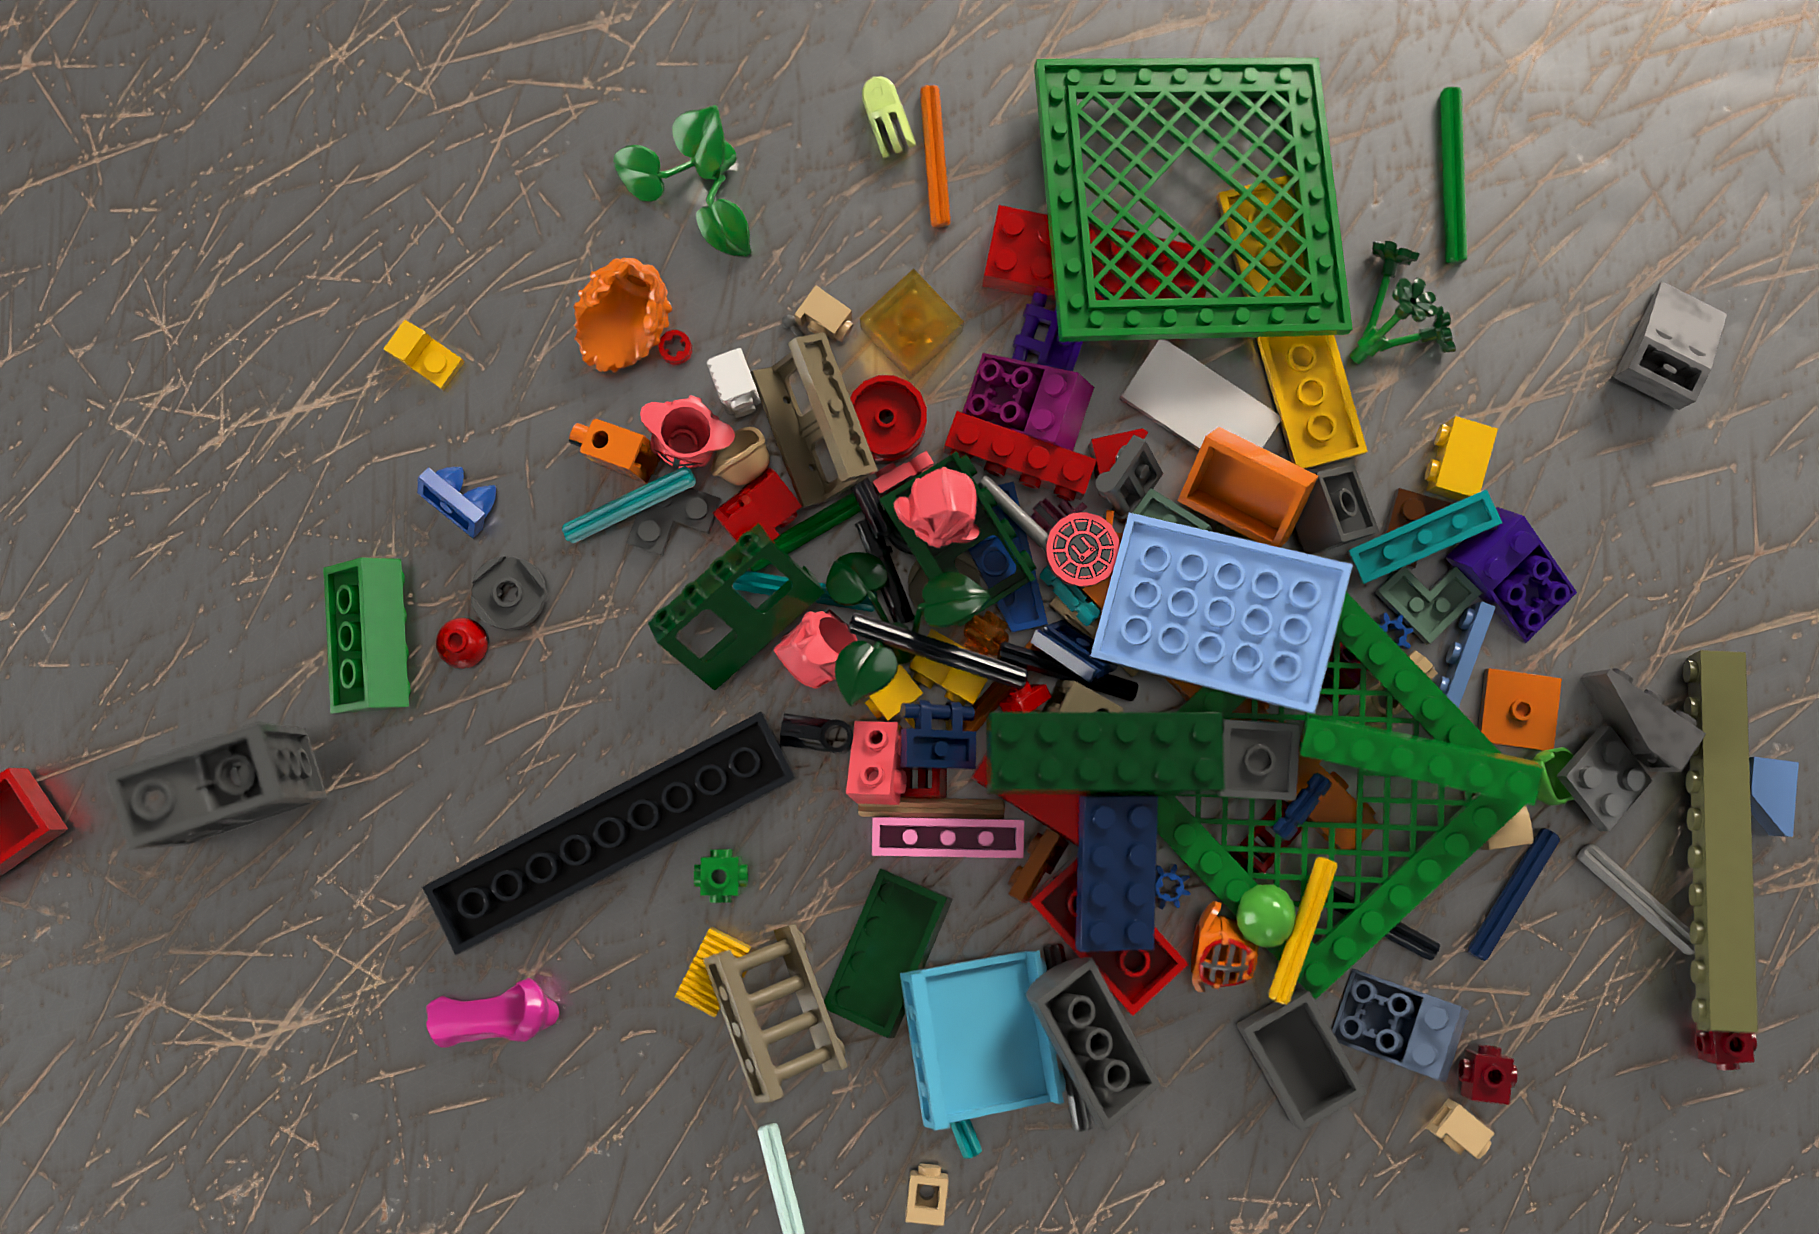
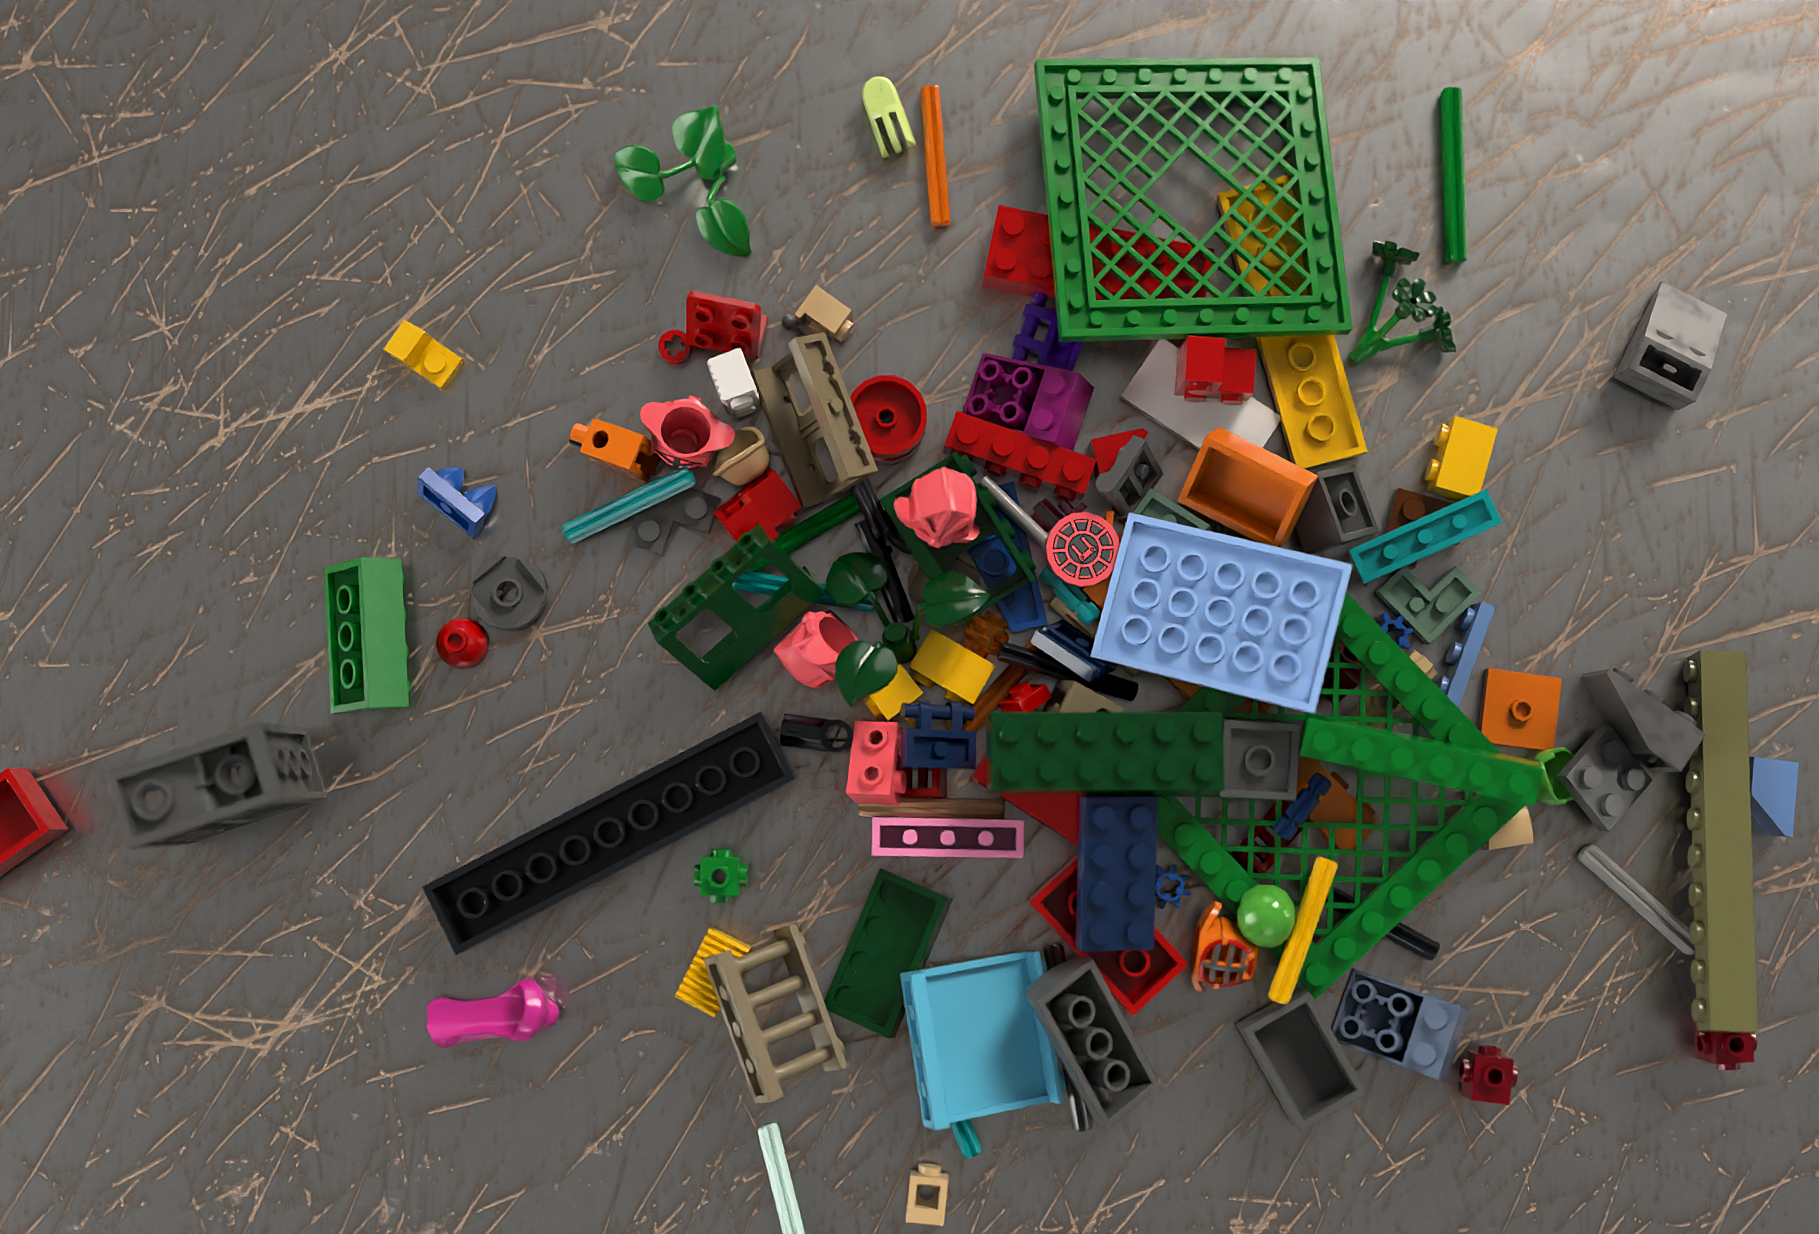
(621, 314): orange hair -> none
(724, 324): none -> red bracket
(893, 477): coral plate -> none
(911, 324): clear yellow brick -> none
(938, 651): black axle -> none
(1045, 854): reddish brown plate -> none
(1214, 371): none -> red brick
(1460, 1130): tan brick -> none
(1513, 894): dark blue axle -> none
(1514, 574): dark purple slope -> none

